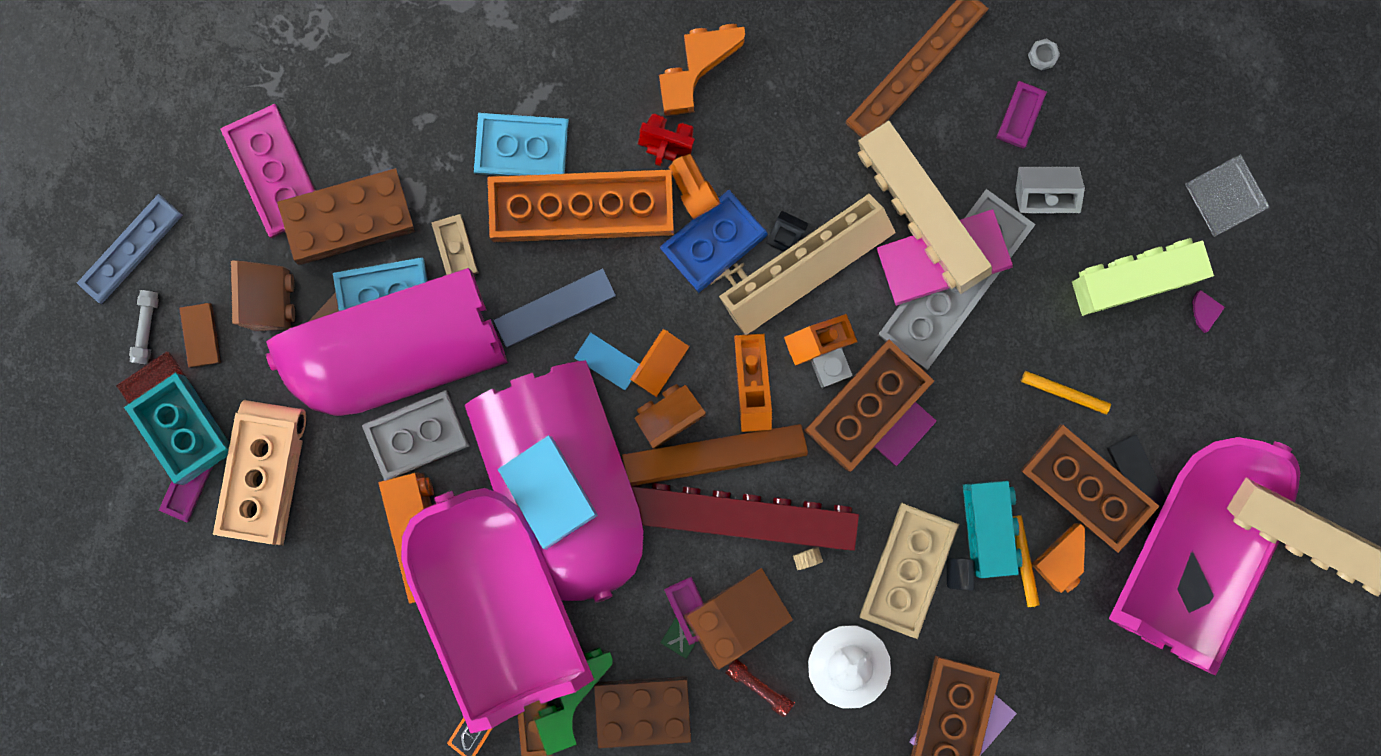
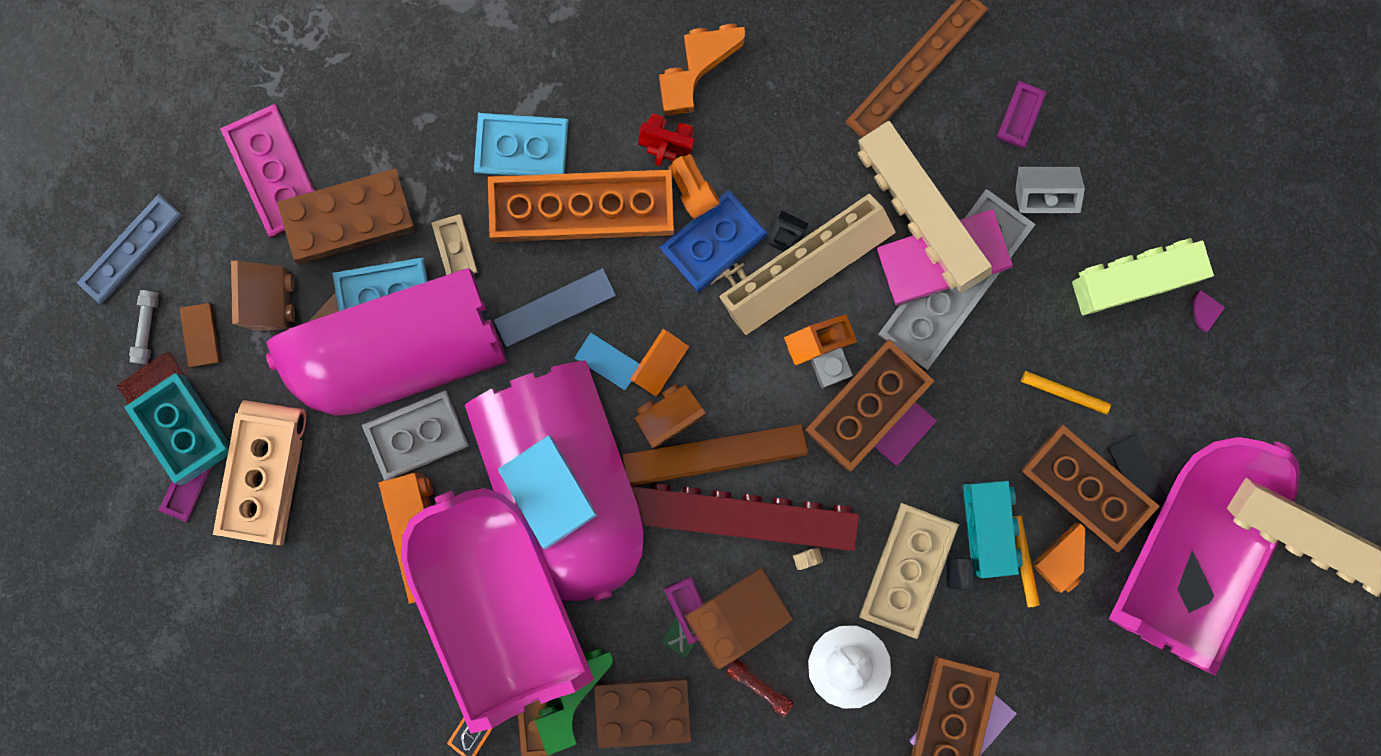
(753, 383): orange slope -> none
(1044, 54): light grey tile -> none
(1227, 195): clear tile -> none

